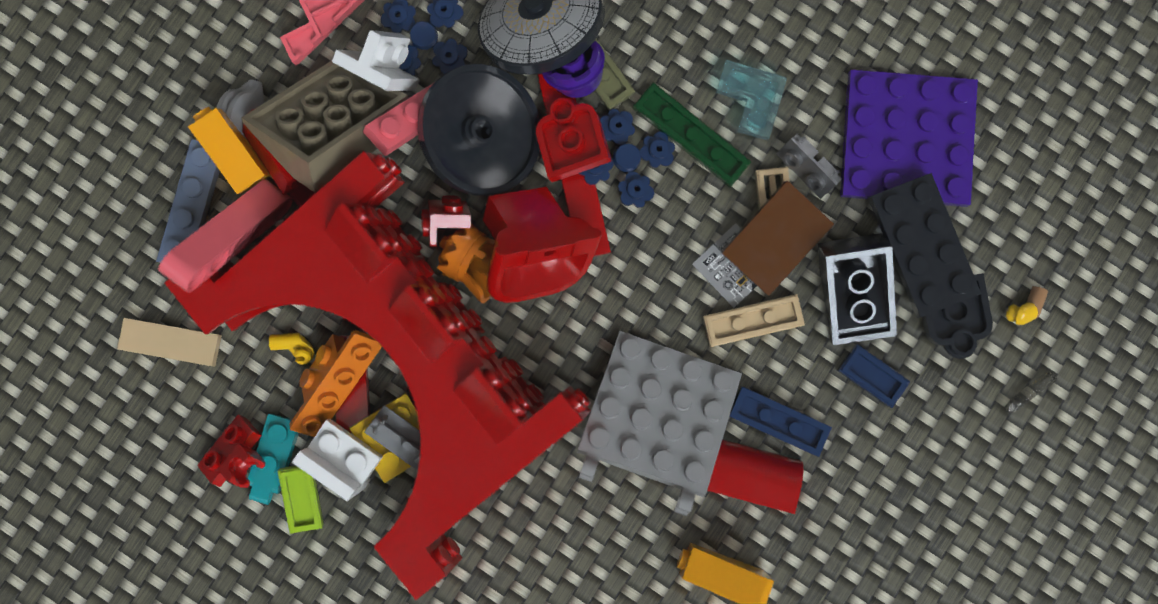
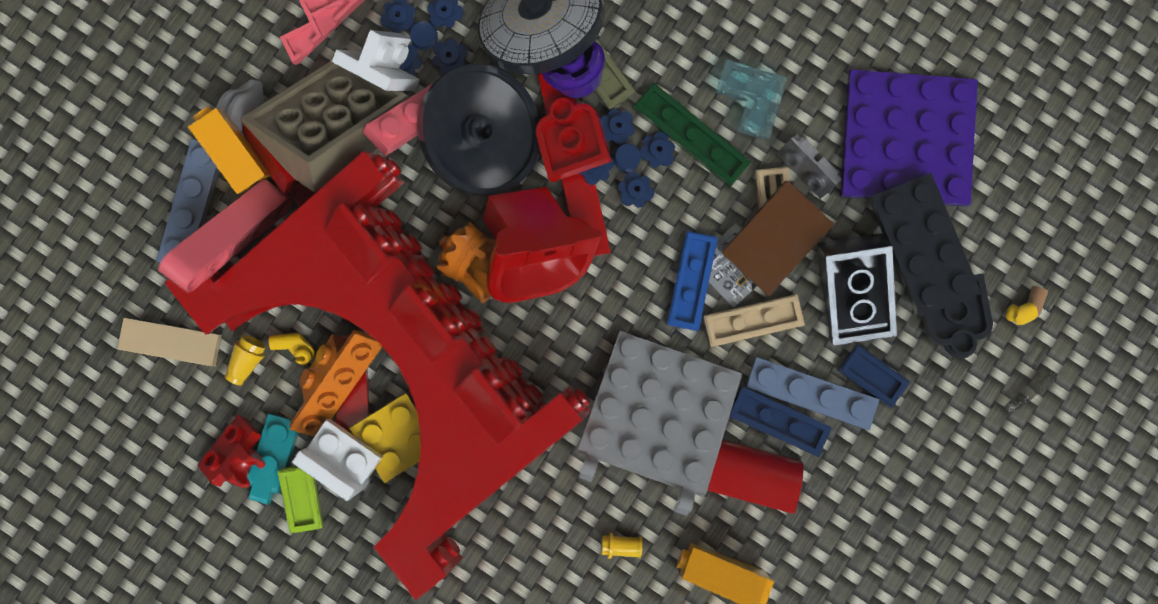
(244, 358): none -> yellow cone
(396, 436): flat silver hinge -> none
(444, 213): red bracket -> none
(621, 546): none -> yellow pin
(692, 281): none -> blue tile
(812, 393): none -> sand blue plate

